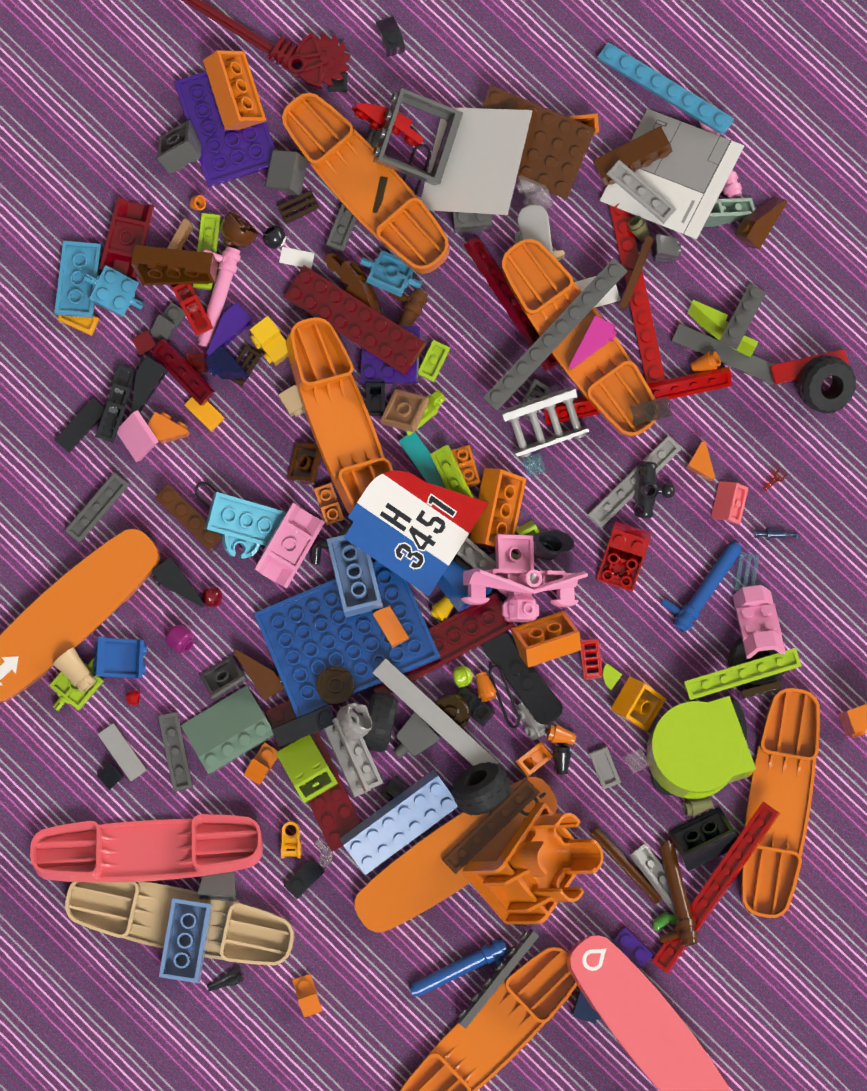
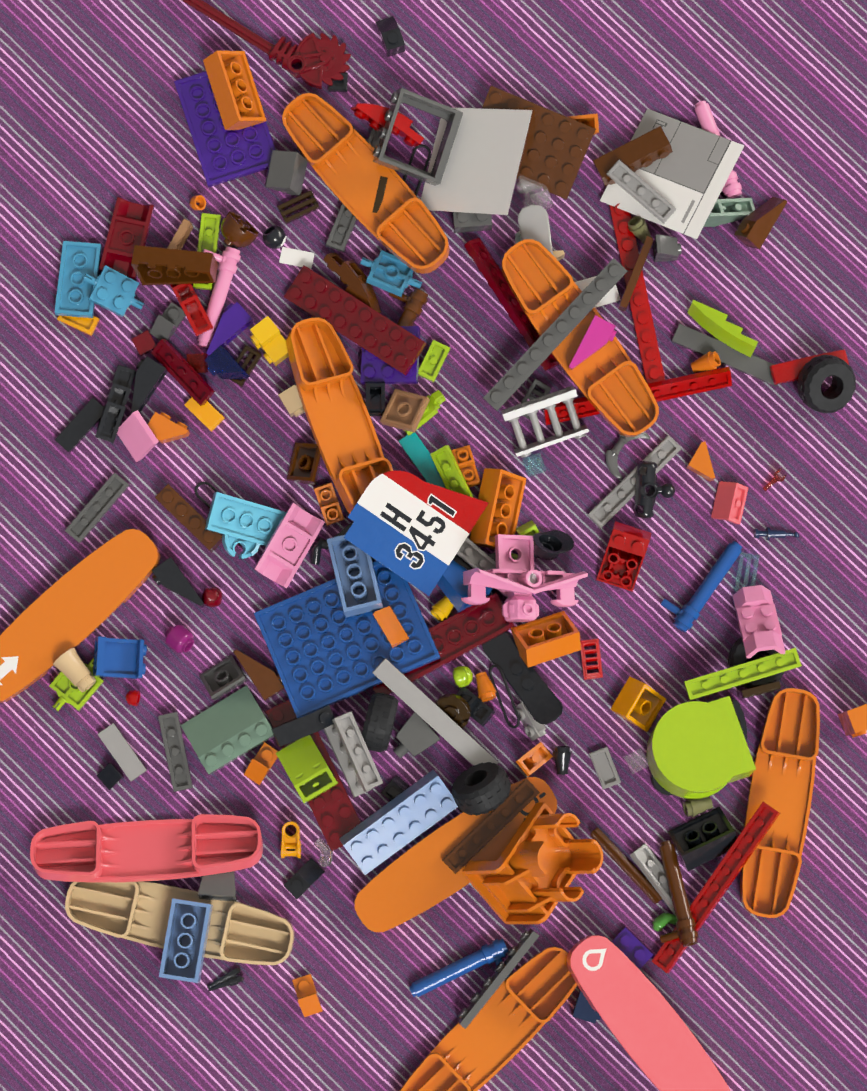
(179, 147): dark grey slope -> none
(335, 685): dark brown tile -> none
(354, 725): light grey hair -> none
(560, 735): orange cone -> none
(610, 676): lime tile -> none
(612, 455): none -> dark grey piece
(651, 410): clear smoke plate -> none
(665, 89): dark azure plate -> none
(743, 316): dark grey plate -> none

